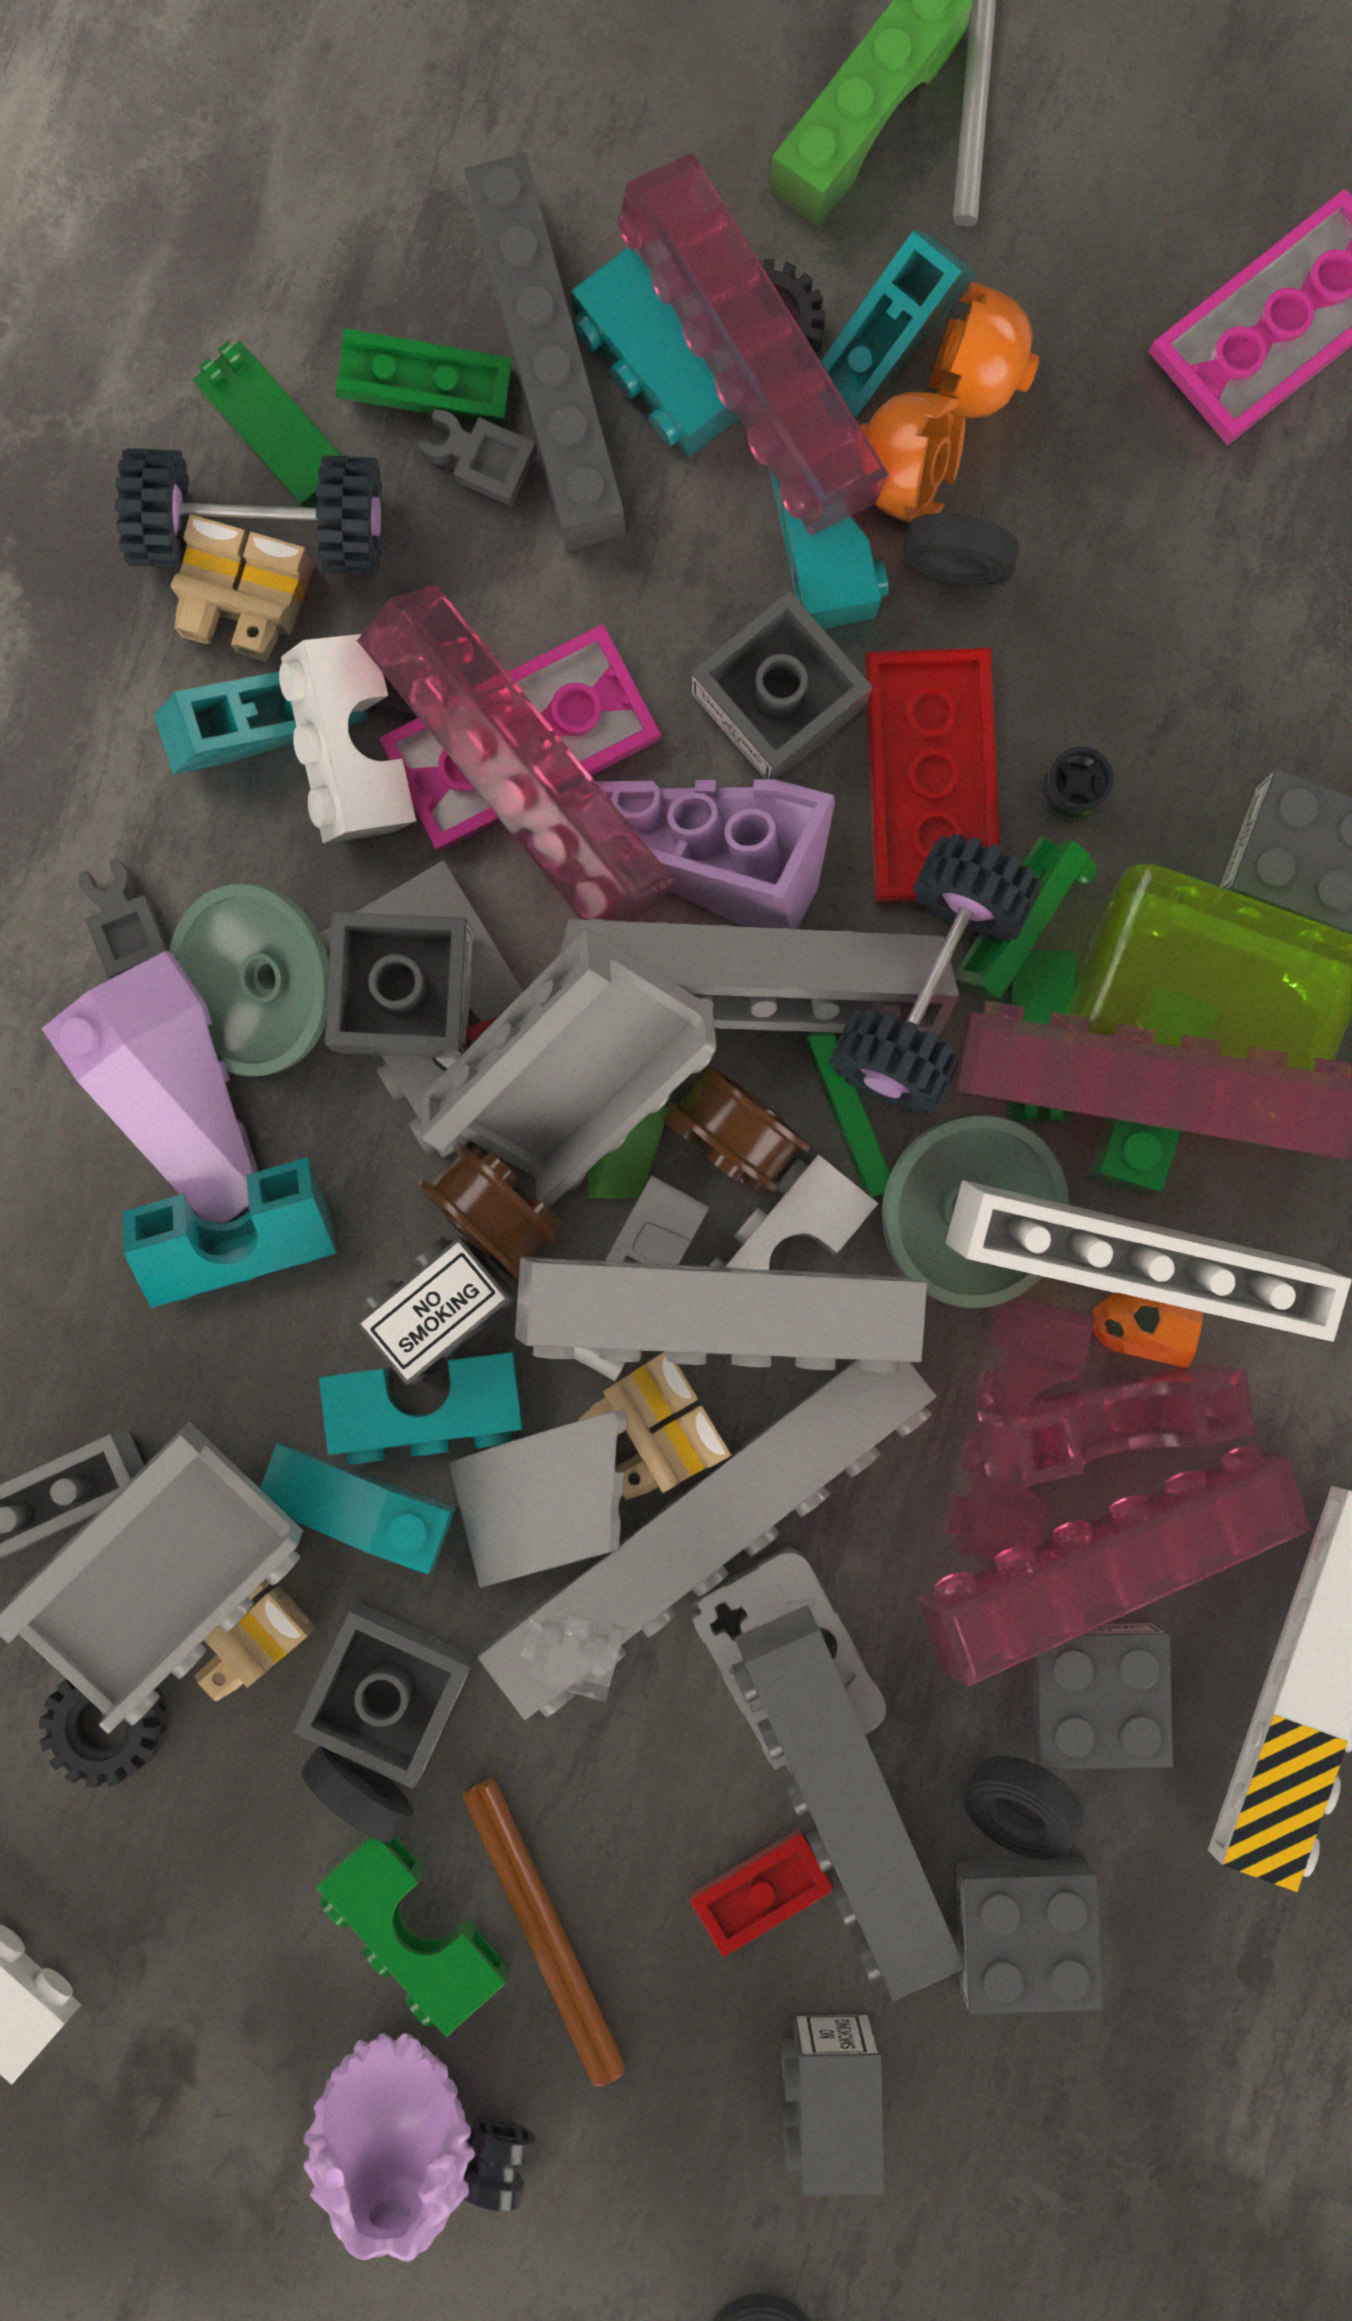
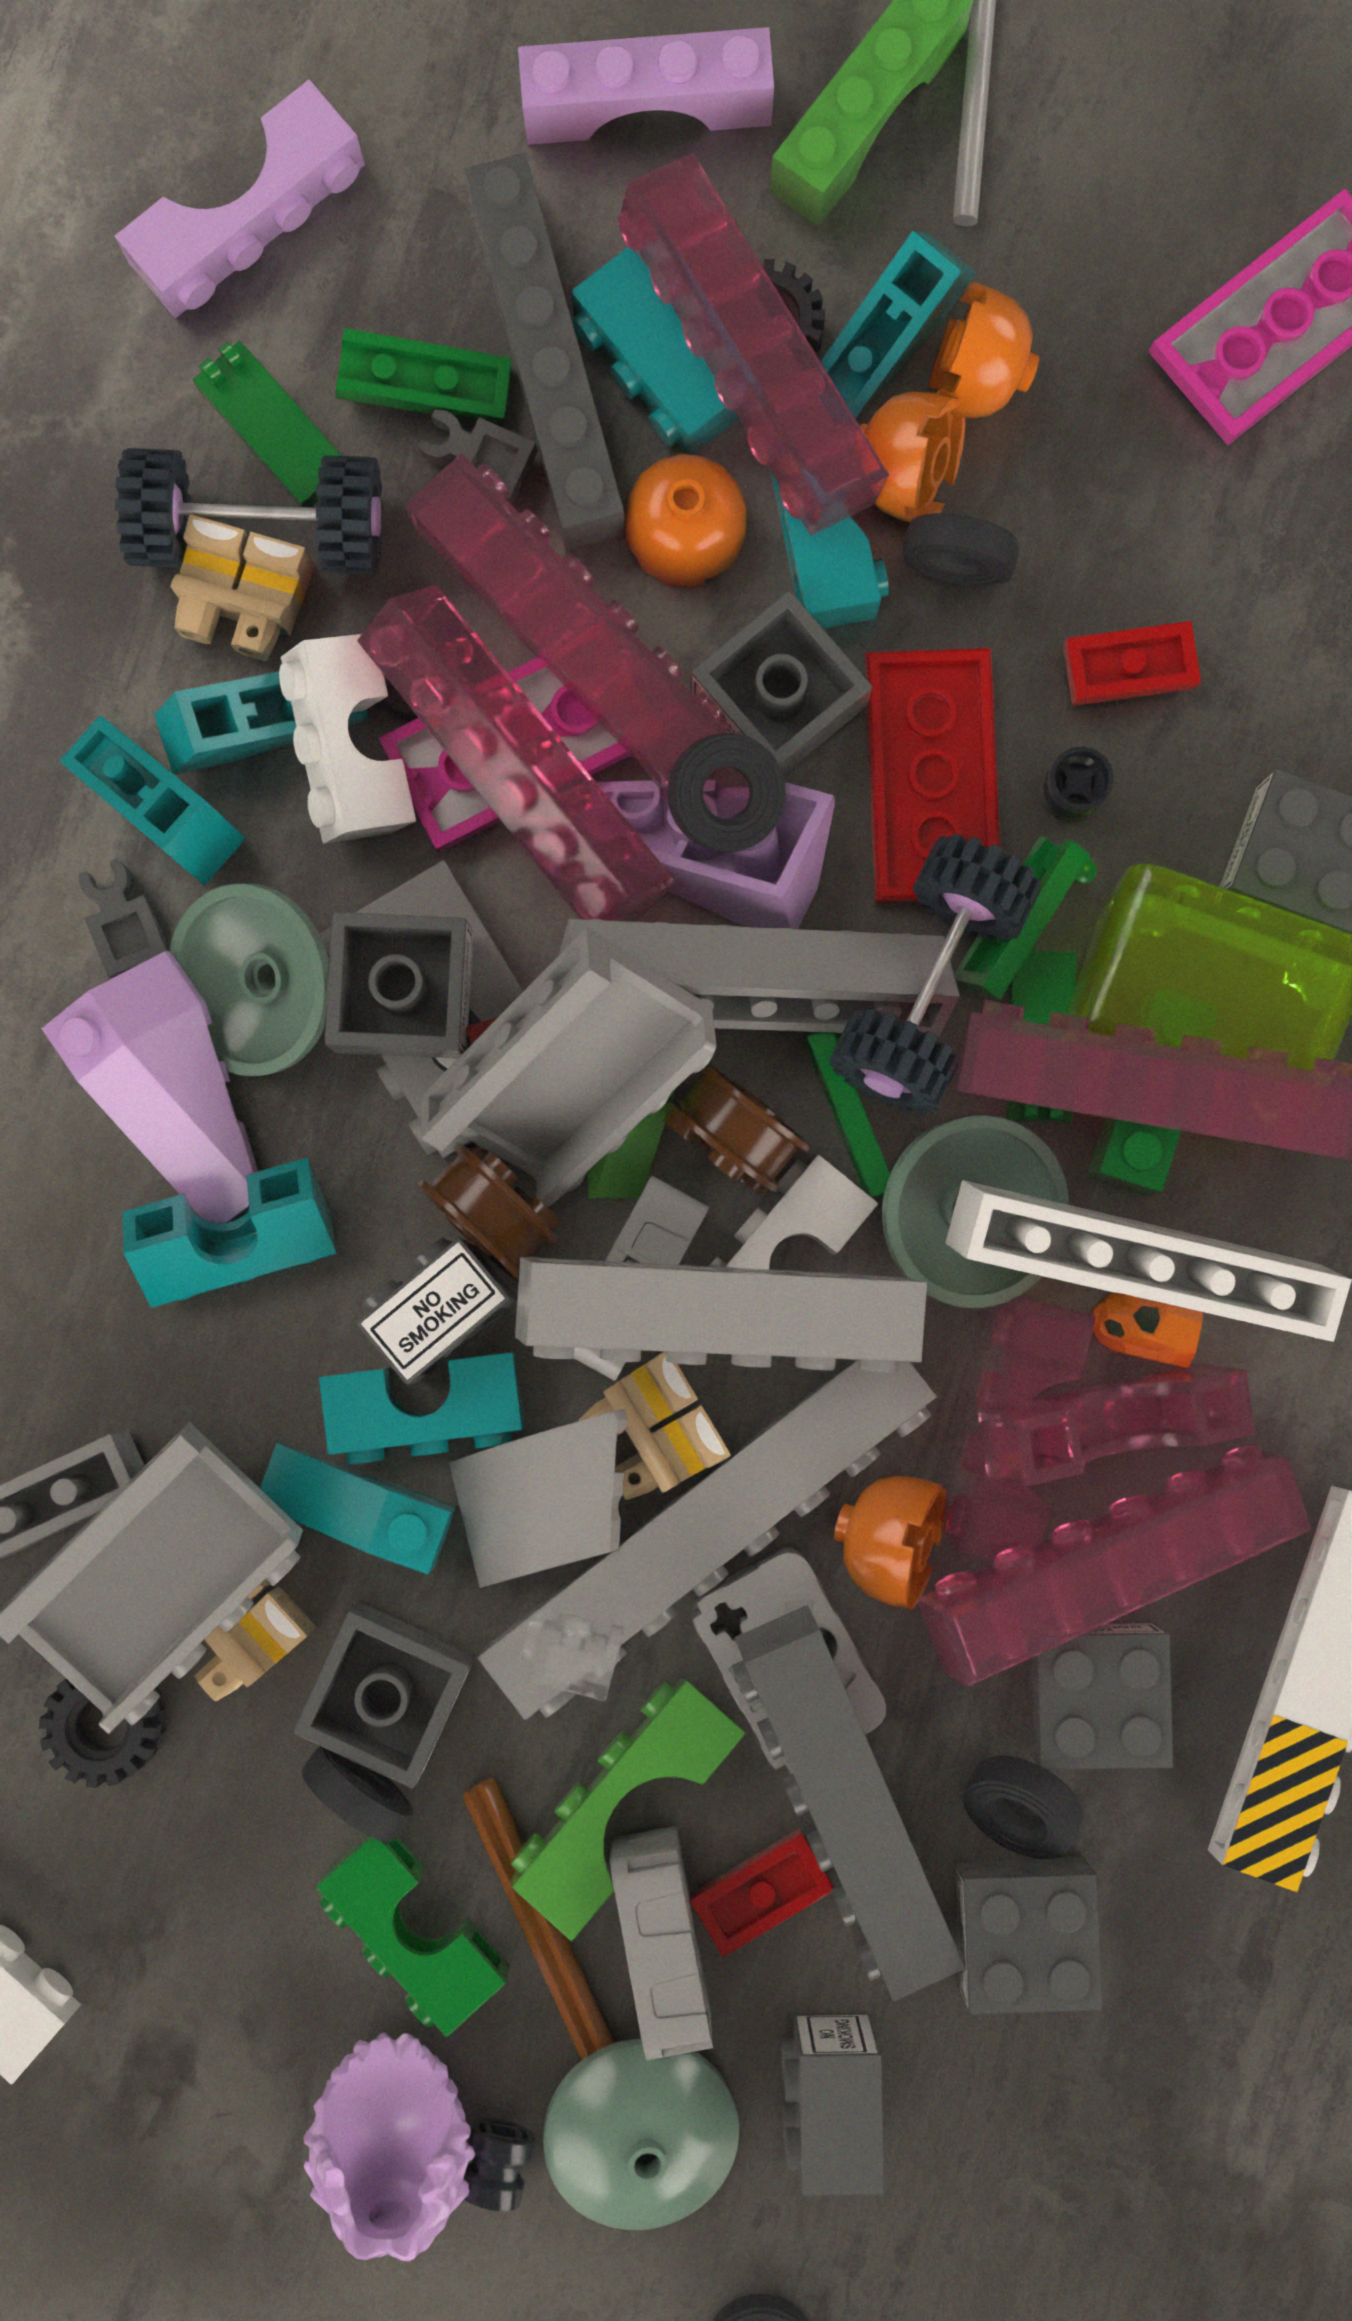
(153, 799): none -> teal slope
(192, 250): none -> lavender arch
(561, 618): none -> clear pink brick
(567, 1869): none -> bright green arch
(626, 2107): none -> sand green dish
(661, 1943): none -> light grey axle
(686, 520): none -> orange cylinder
(707, 75): none -> lavender arch
(765, 785): none -> black tyre
(892, 1537): none -> orange cylinder
(1131, 663): none -> red plate

